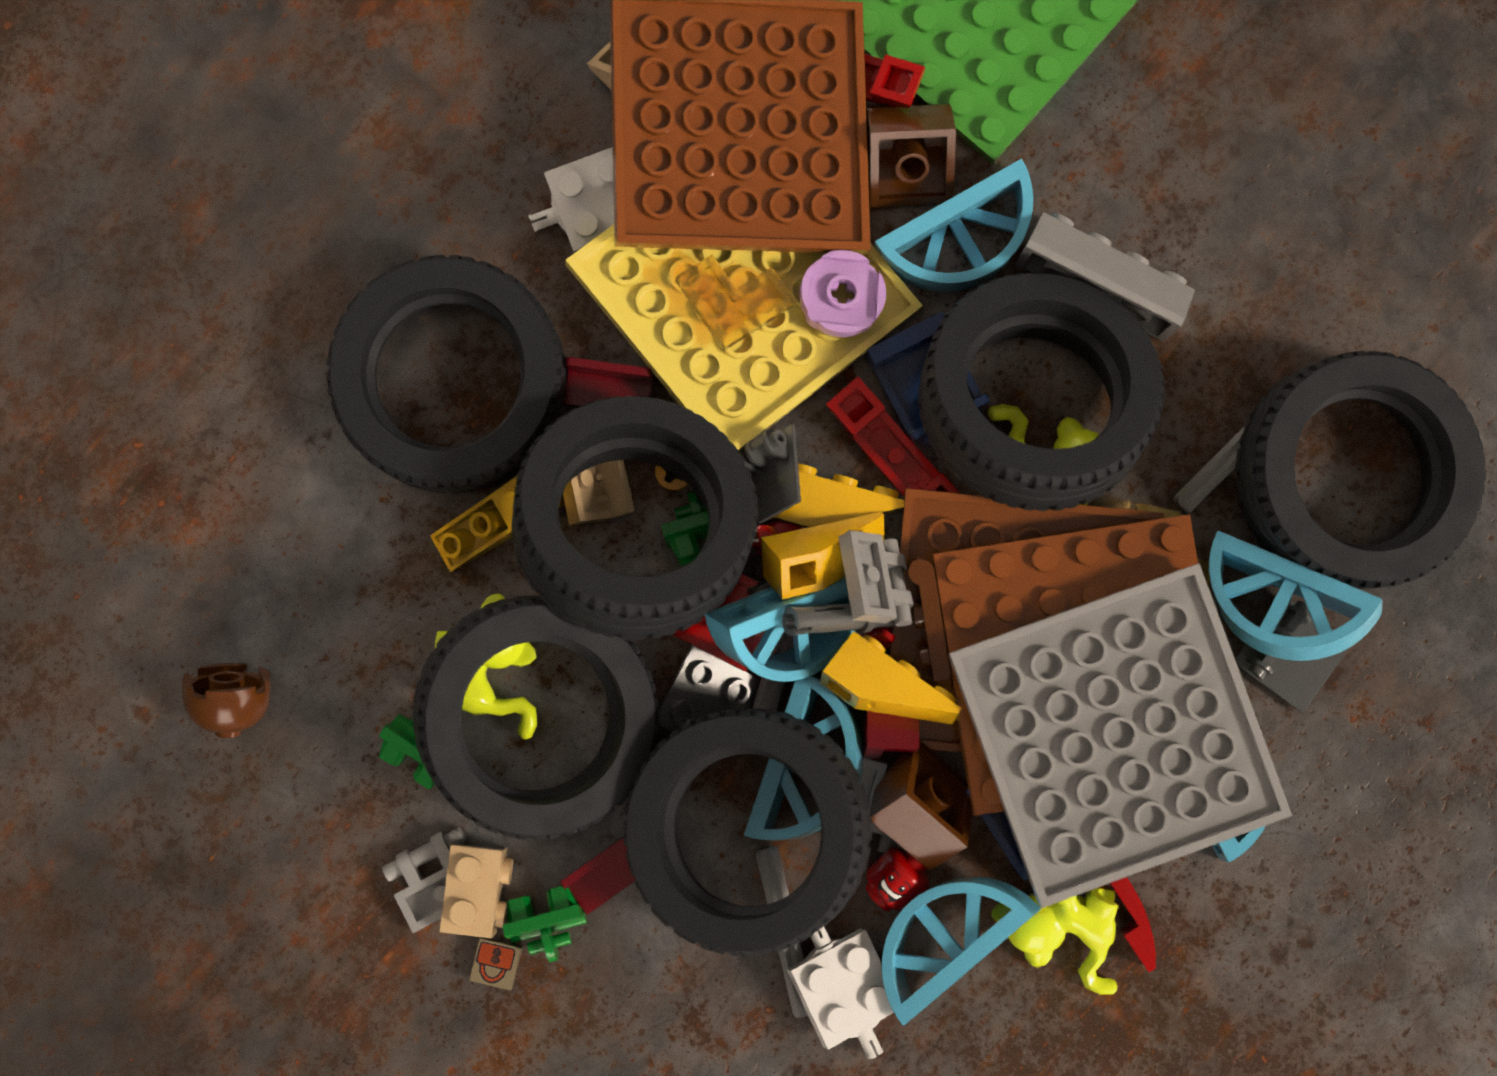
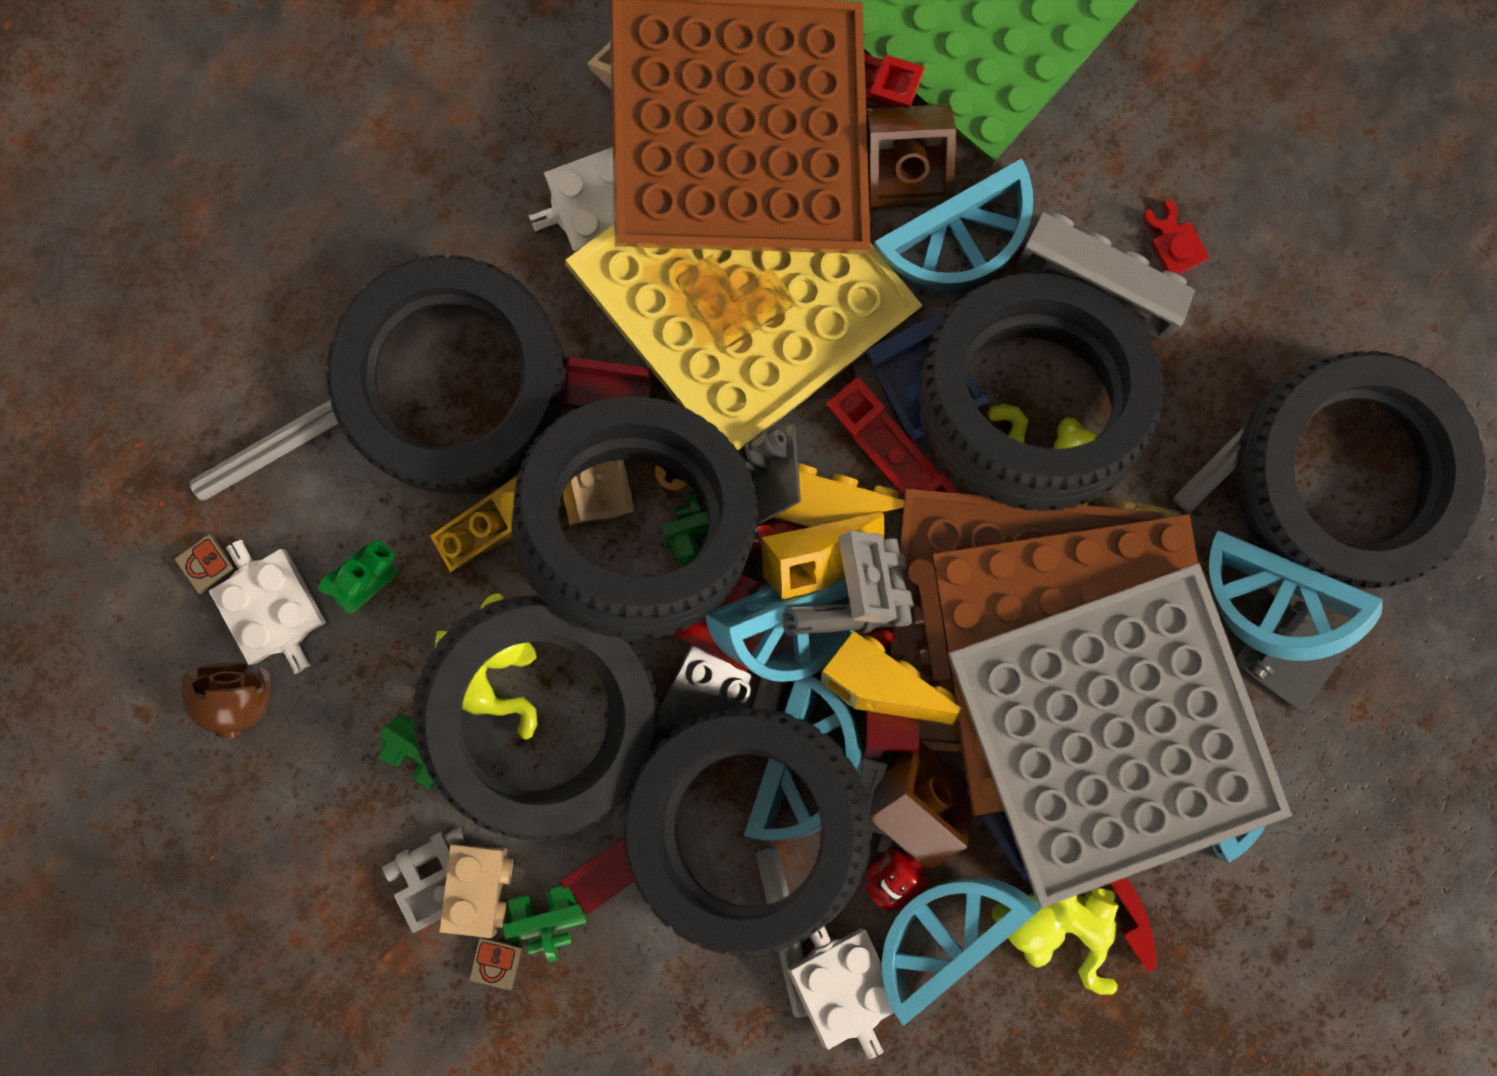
(205, 564): none -> tile
(263, 452): none -> light grey axle
(267, 606): none -> white plate
(360, 576): none -> green hips
(824, 311): lavender plate -> none
(1177, 246): none -> red plate

